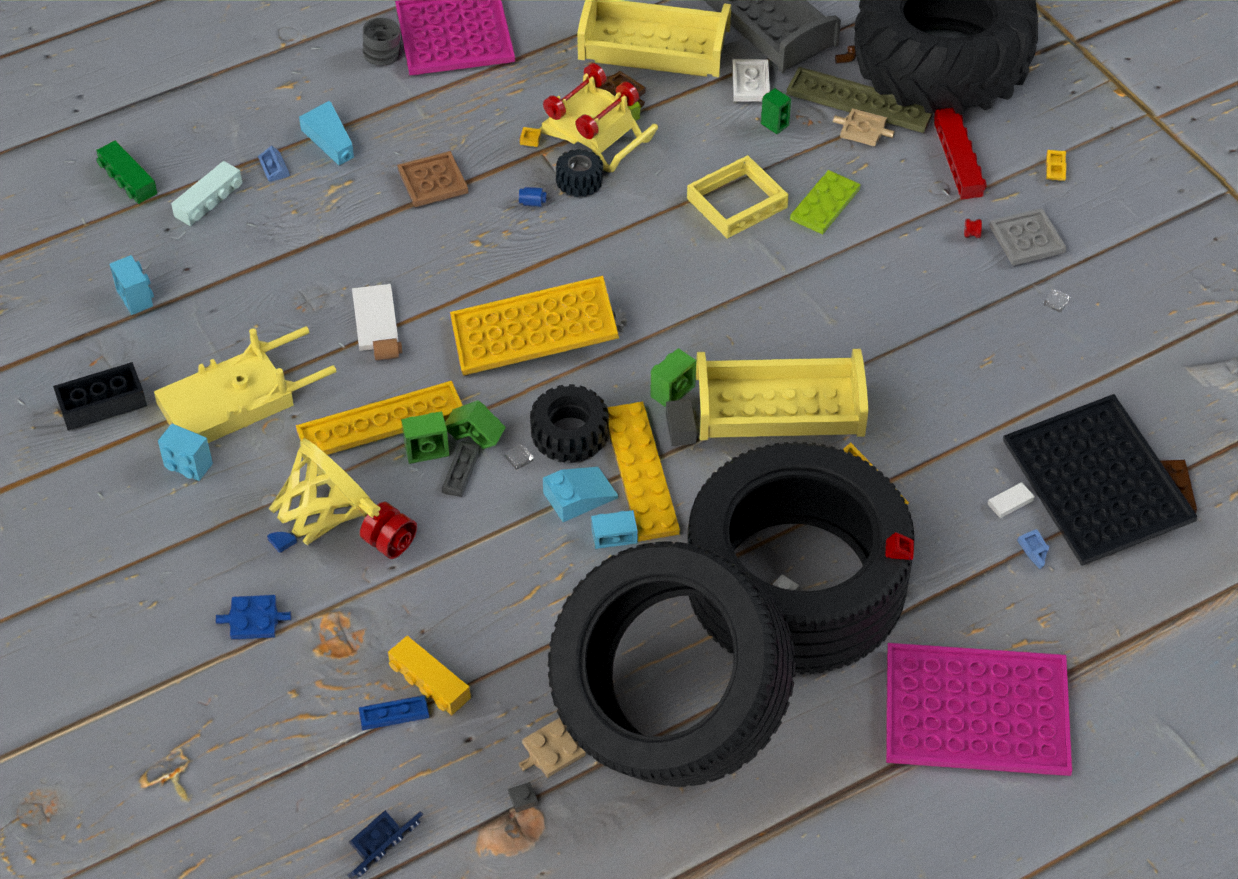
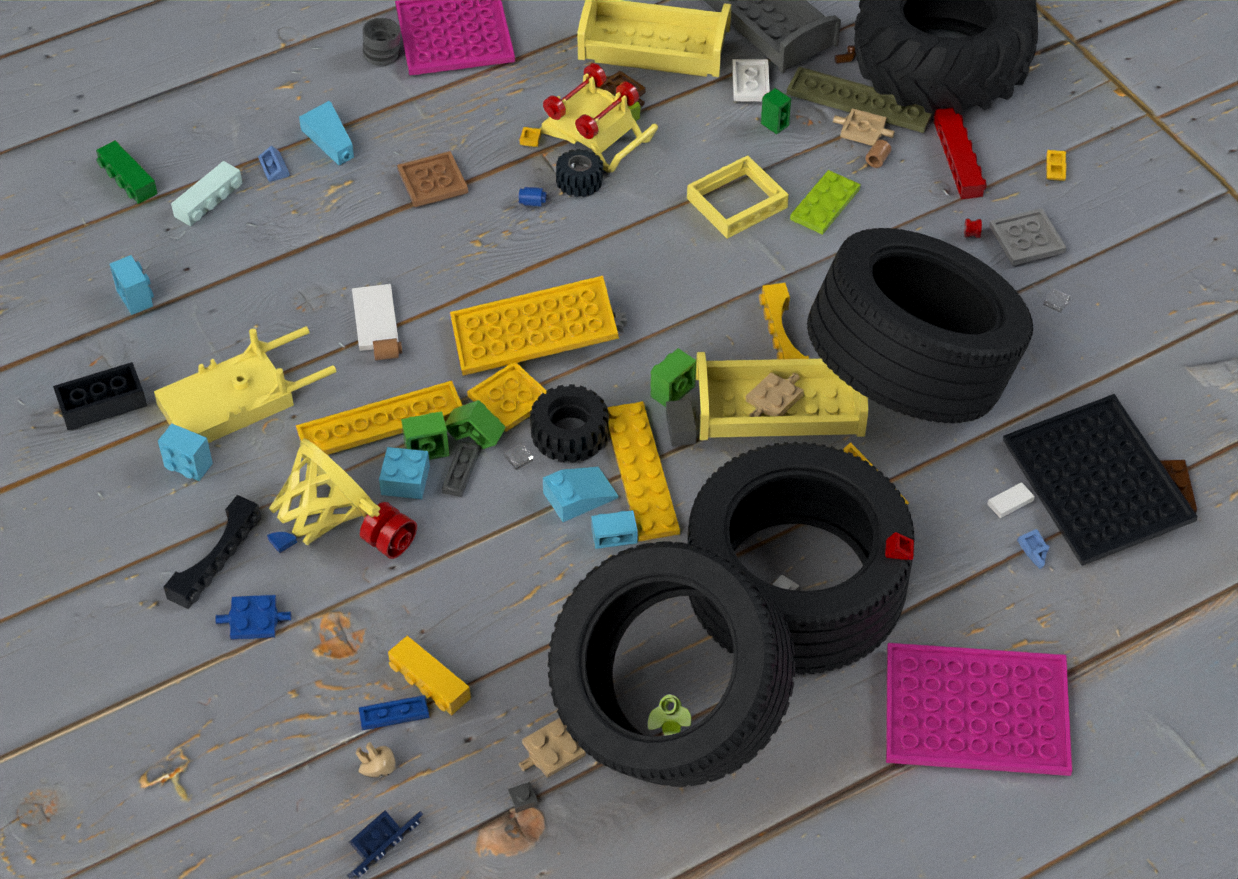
(186, 586): none -> black arch
(378, 763): none -> tan piece
(404, 473): none -> medium azure brick
(508, 394): none -> yellow plate
(670, 720): none -> lime plate
(774, 395): none -> tan plate
(775, 302): none -> yellow arch
(878, 153): none -> medium nougat brick
(919, 325): none -> black tyre

